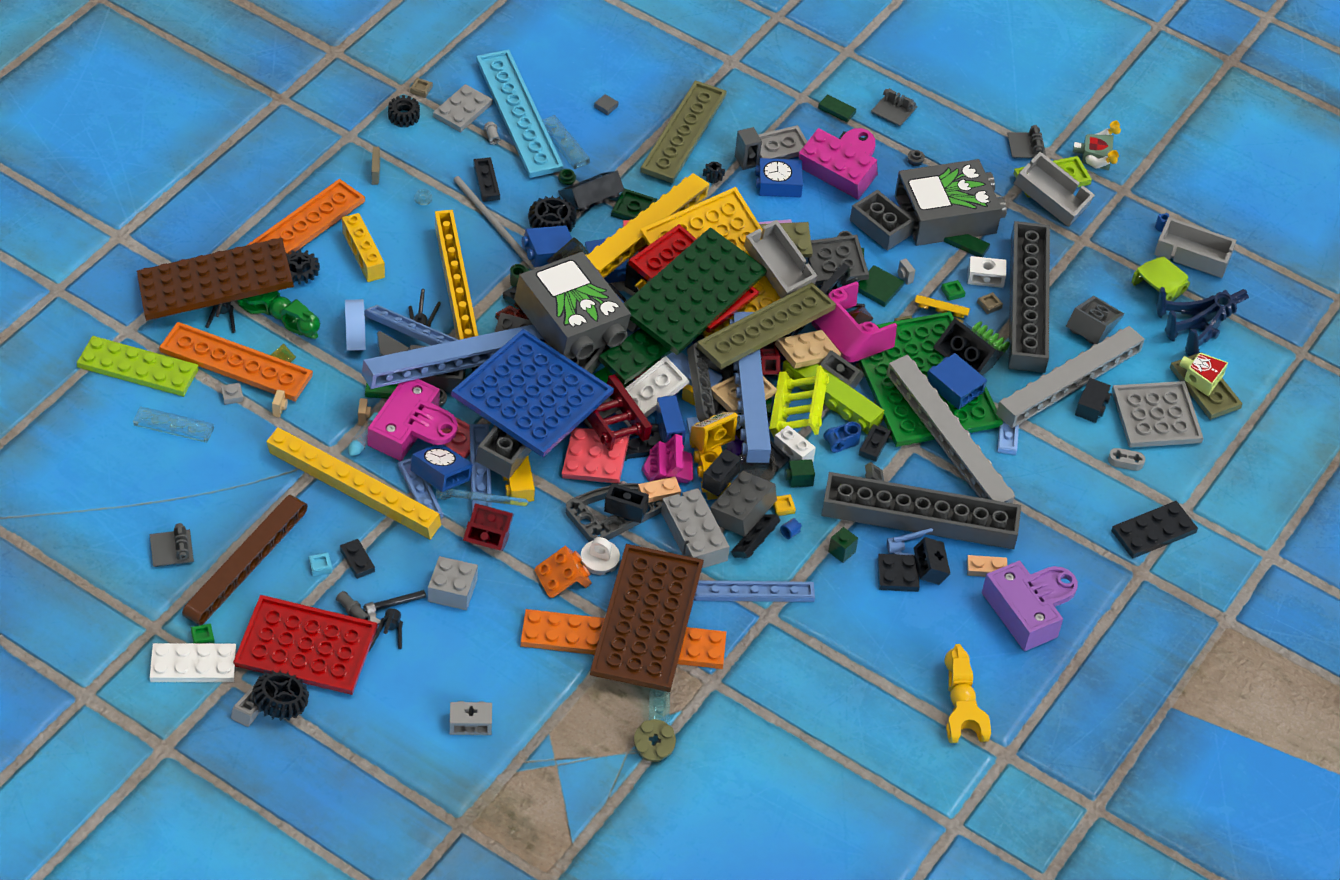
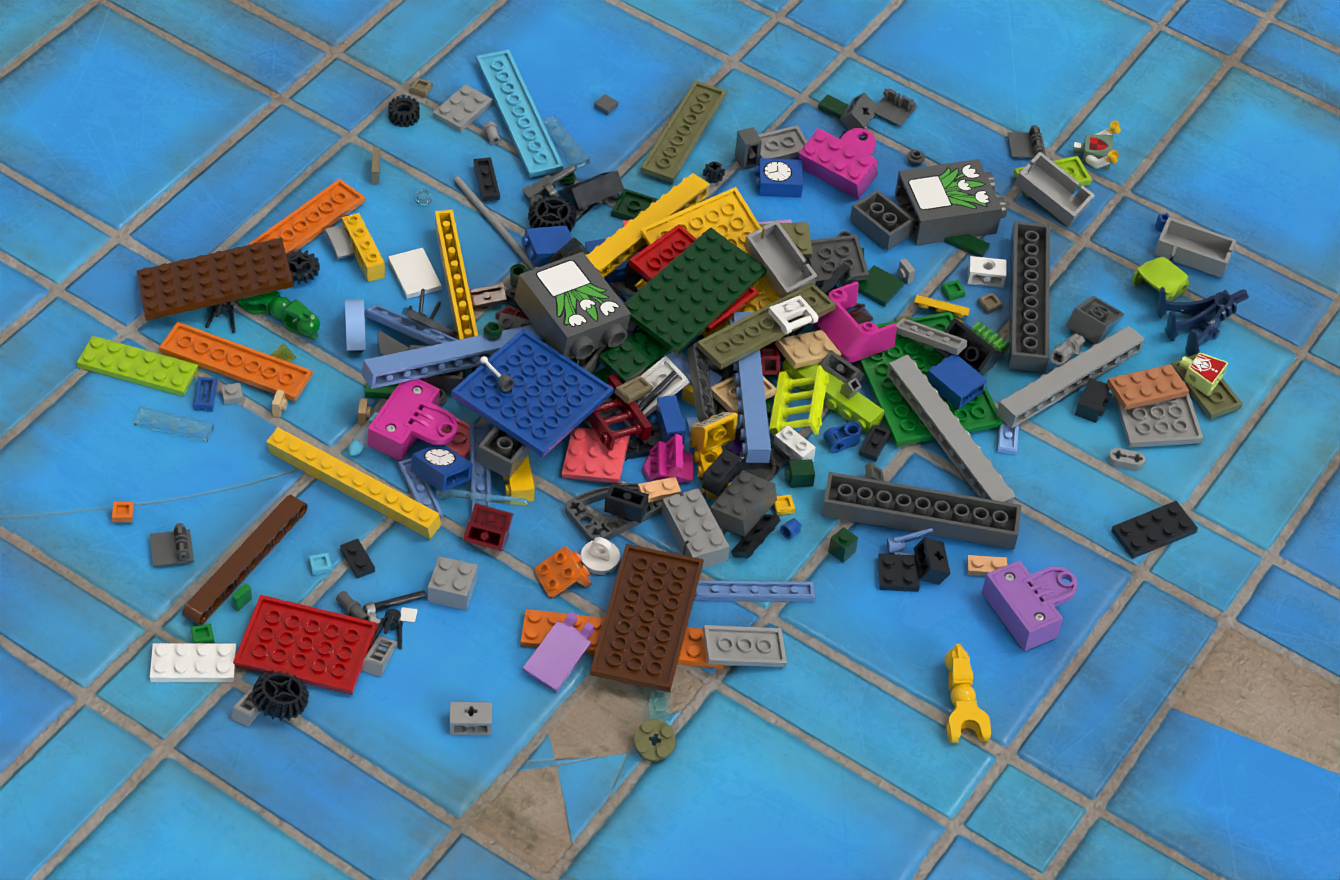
(123, 512): none -> orange plate
(204, 405): none -> blue tile
(241, 597): none -> green tile
(340, 242): none -> light grey slope
(379, 657): none -> light grey slope
(408, 614): none -> white sticker
(414, 273): none -> white tile
(428, 322): none -> black tile
(488, 296): none -> plate
(492, 330): none -> dark green plate
(505, 381): none -> dark grey hinge
(546, 186): none -> dark grey piece
(559, 653): none -> medium lavender tile
(633, 389): none -> dark tan tile
(658, 390): none -> black bar
(744, 646): none -> light grey plate
(791, 309): none -> white plate
(850, 387): none -> flat silver piece
(859, 112): none -> dark grey brick
(931, 336): none -> light grey plate
(1067, 349): none -> light grey piece
(1147, 387): none -> nougat plate

